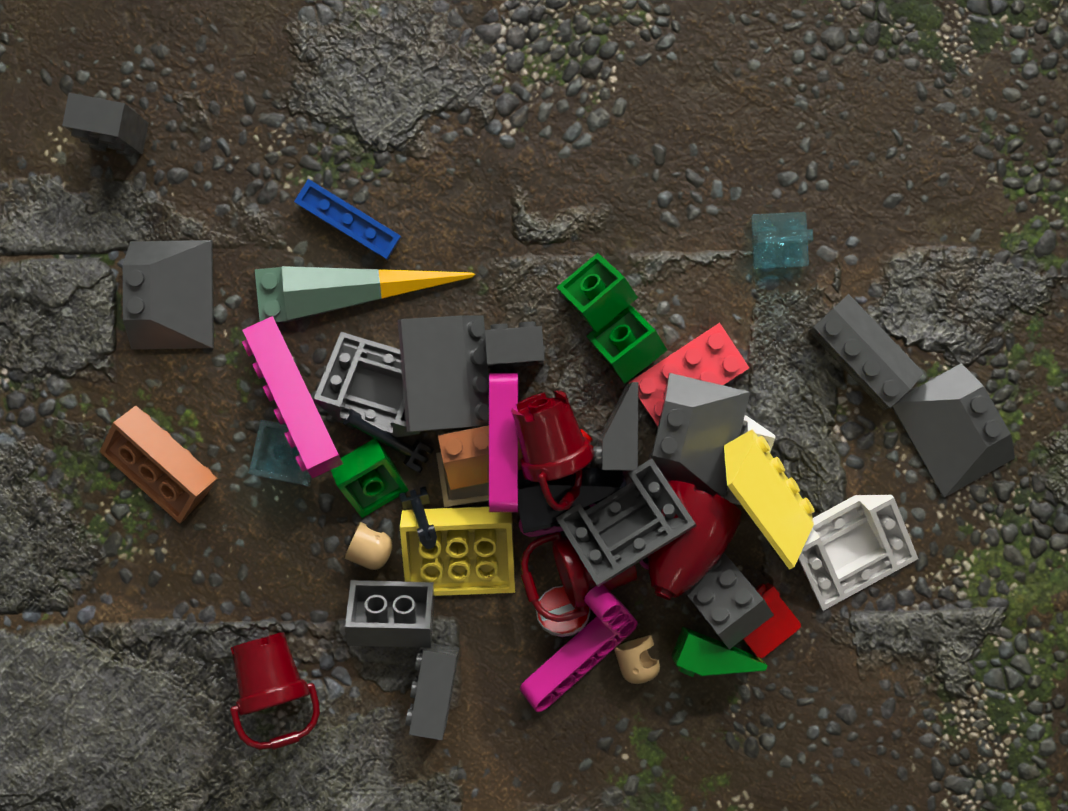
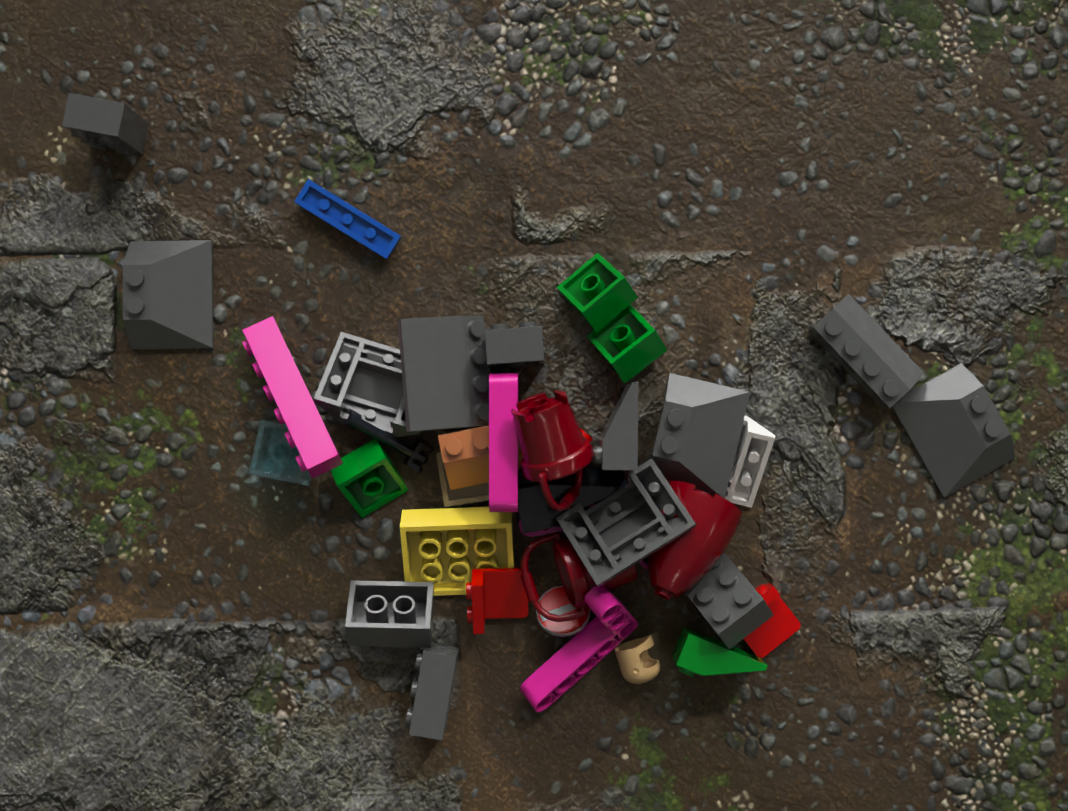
(157, 463): nougat slope -> none
(267, 679): dark red piece -> none
(309, 291): sand green plate -> none
(369, 548): tan helmet -> none
(425, 532): black hinge -> none
(495, 595): none -> red bracket
(706, 358): coral plate -> none
(768, 495): light yellow slope -> none
(780, 240): clear light blue bracket -> none
(855, 547): white slope -> none

